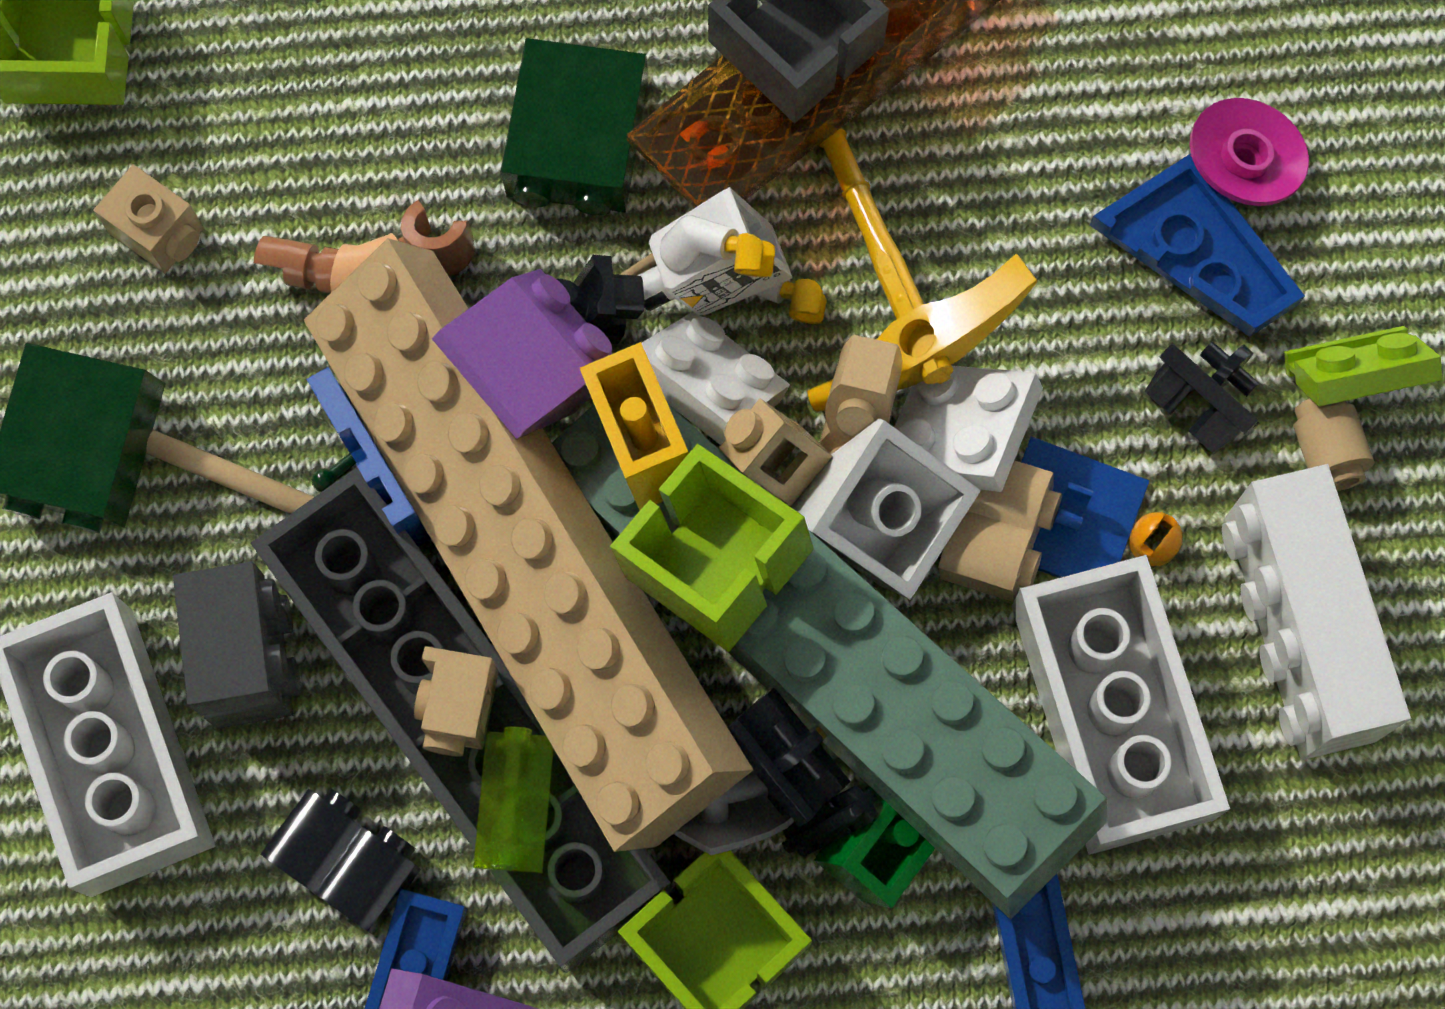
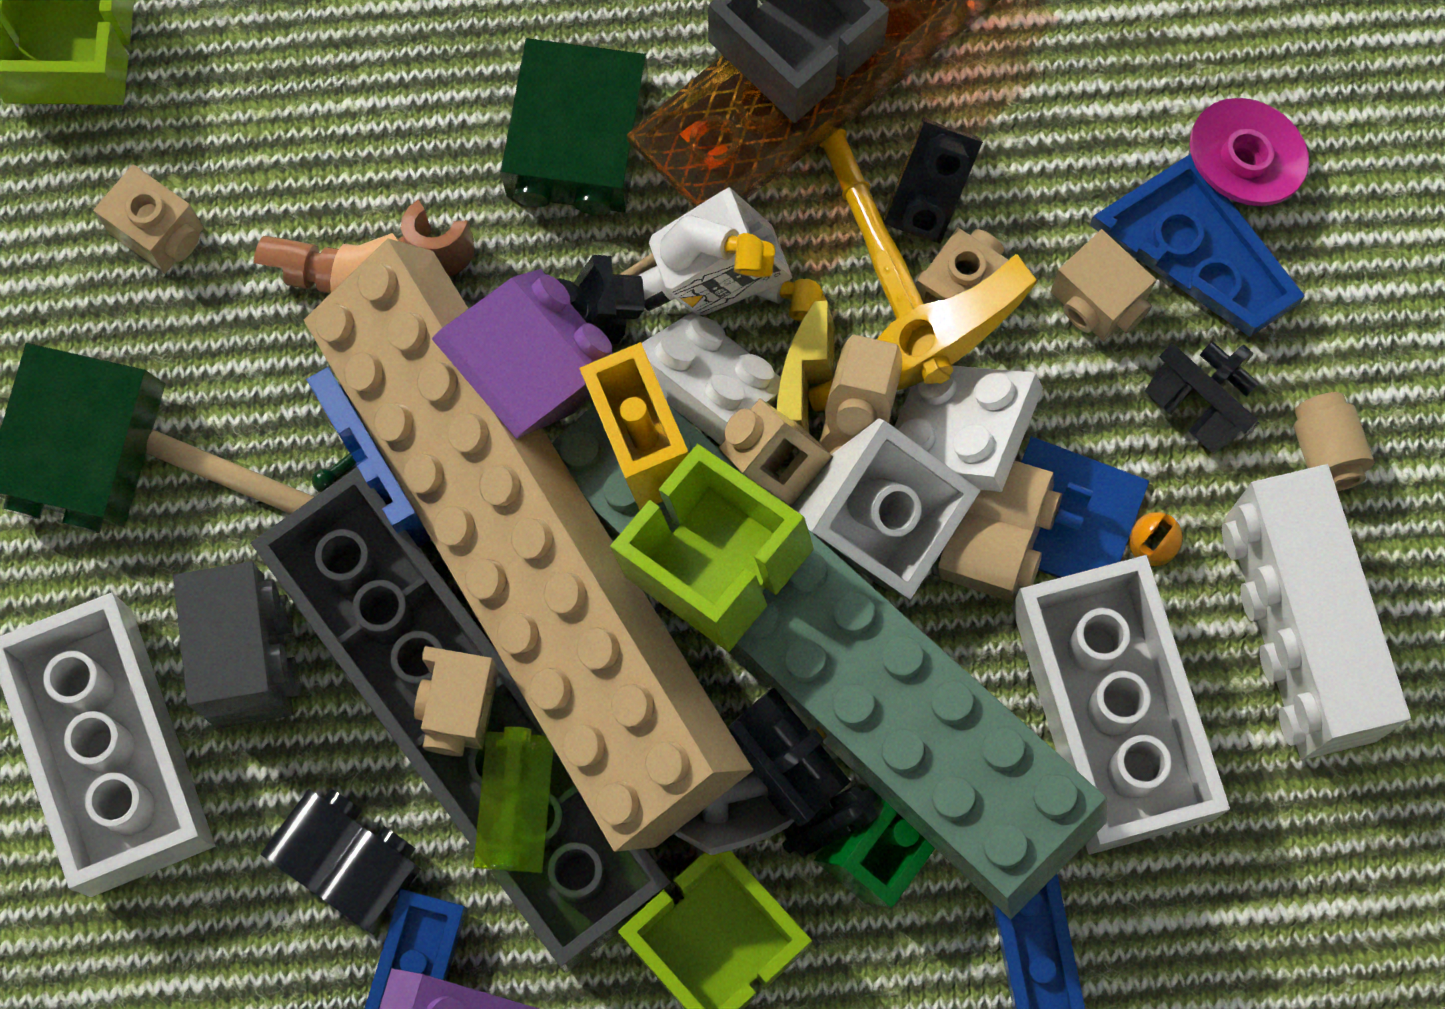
(807, 363): none -> light yellow slope
(932, 180): none -> black hips
(976, 252): none -> tan brick
(1103, 288): none -> tan brick
(1363, 366): lime plate -> none

